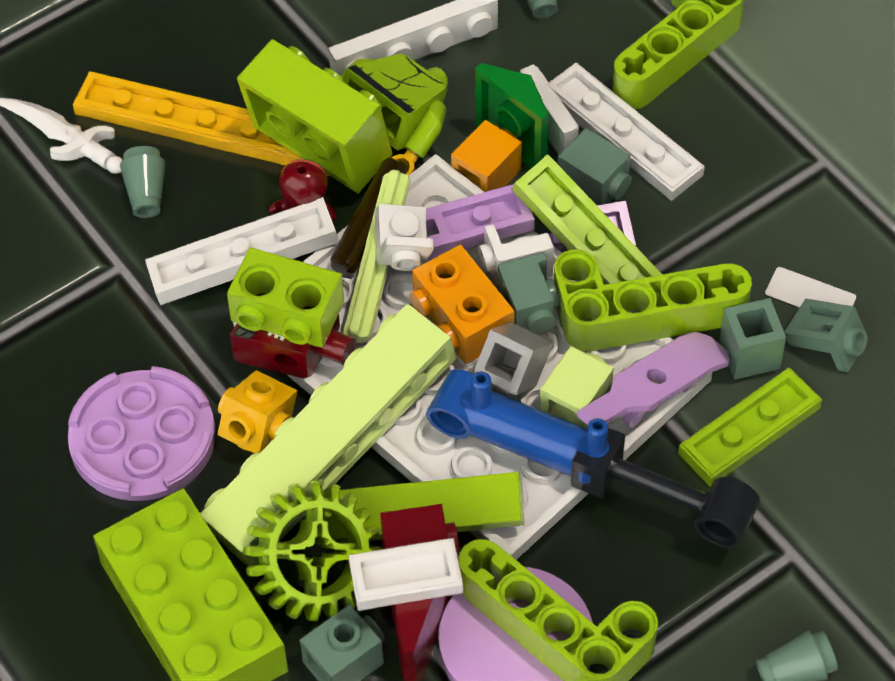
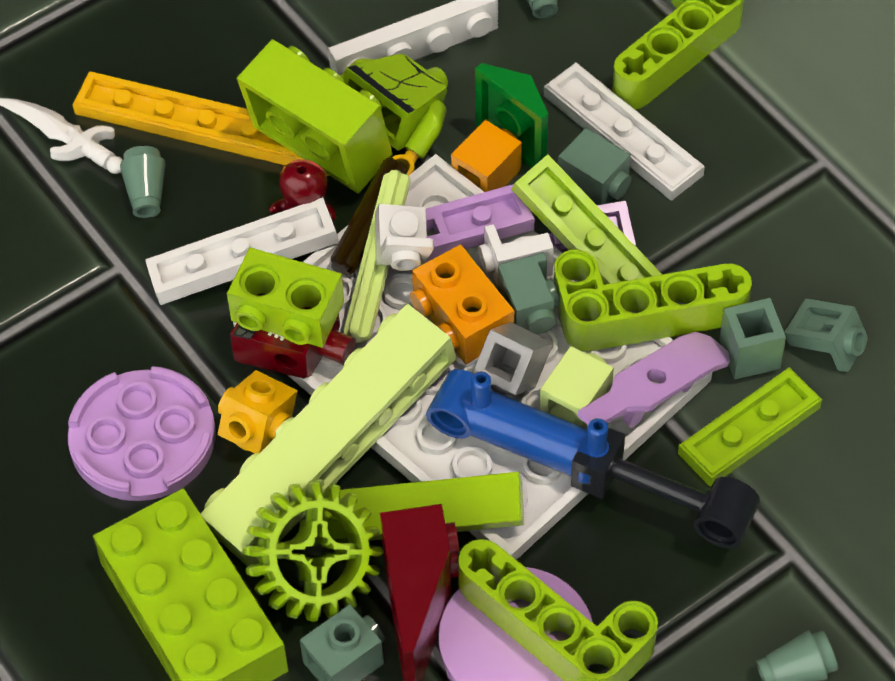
(405, 574): white tile -> none
(561, 125): white tile -> none
(794, 288): white sticker -> none

